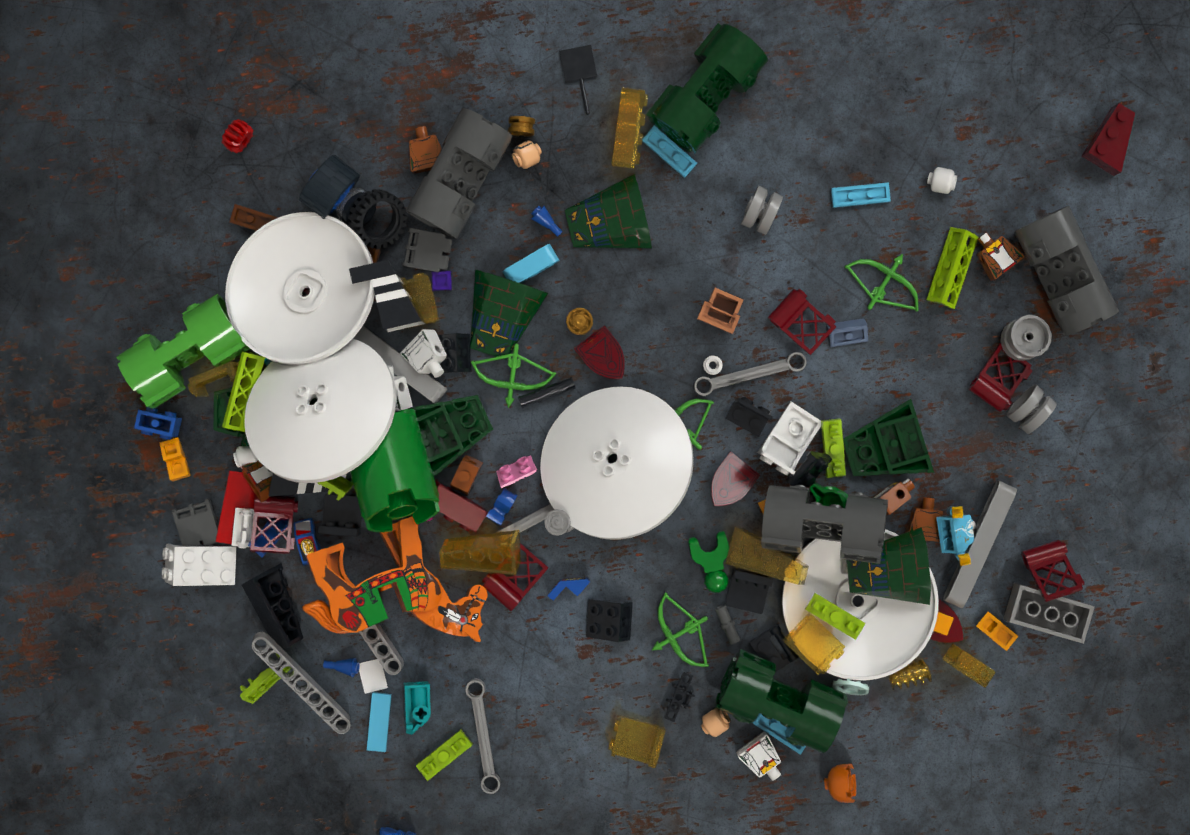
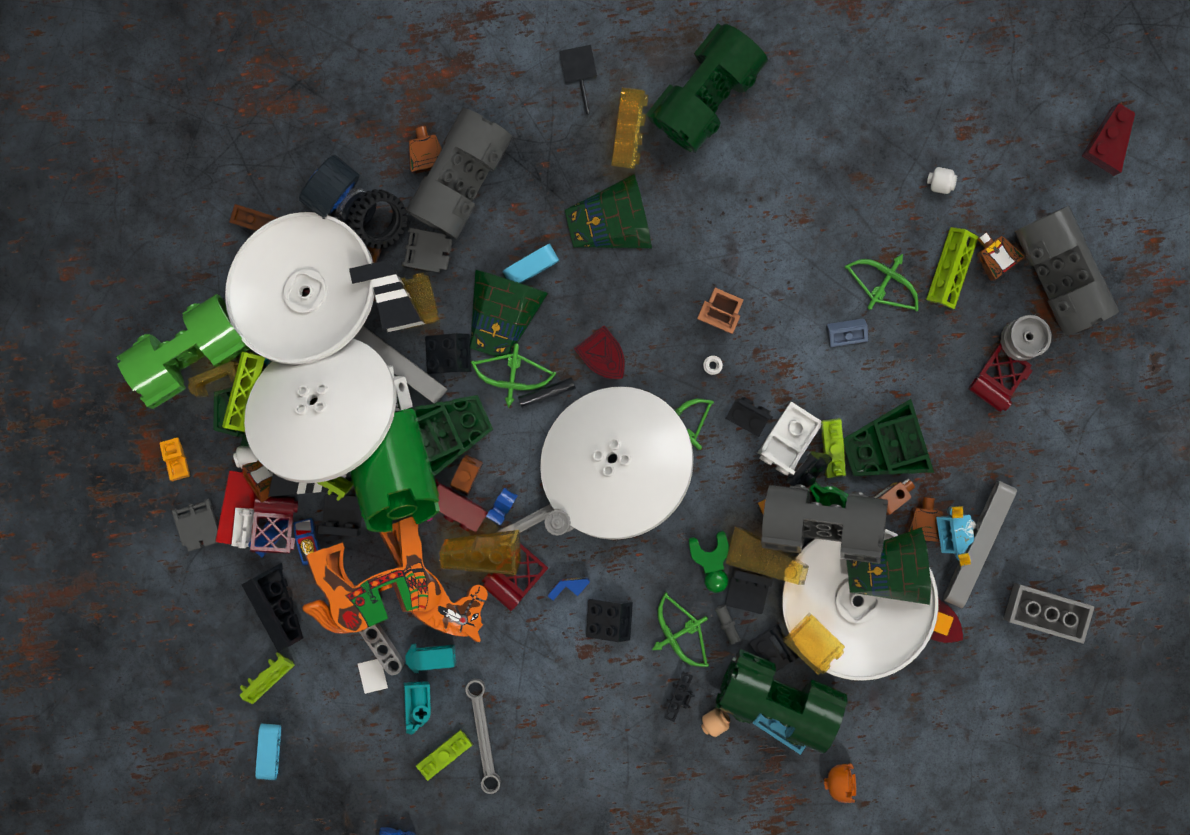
(152, 422): blue brick -> none
(199, 565): white bracket -> none
(237, 136): red gear -> none
(268, 751): none -> medium azure beam
(303, 691): light grey beam -> none
(347, 666): blue cone -> none
(379, 722): medium azure tile -> none
(425, 353): white torso -> none
(430, 657): none -> teal piece
(441, 281): dark purple tile -> none
(514, 472): bright pink hinge -> none
(521, 126): pearl gold wheel -> none
(526, 154): light nougat head -> none
(543, 217): blue cone -> none
(579, 321): pearl gold wheel -> none
(637, 740): clear yellow panel -> none
(669, 151): medium azure tile -> none
(732, 481): shield -> none
(751, 373): light grey piece -> none
(760, 756): torso -> none
(762, 210): light grey wheel -> none
(790, 310): dark red piece -> none
(835, 616): lime plate -> none
(851, 687): light aqua wheel -> none
(860, 195): medium azure tile -> none
(907, 674): clear yellow piece -> none
(969, 665): clear yellow panel -> none
(997, 631): light orange slope -> none
(1031, 409): light grey wheel -> none
(1043, 558): dark red piece -> none

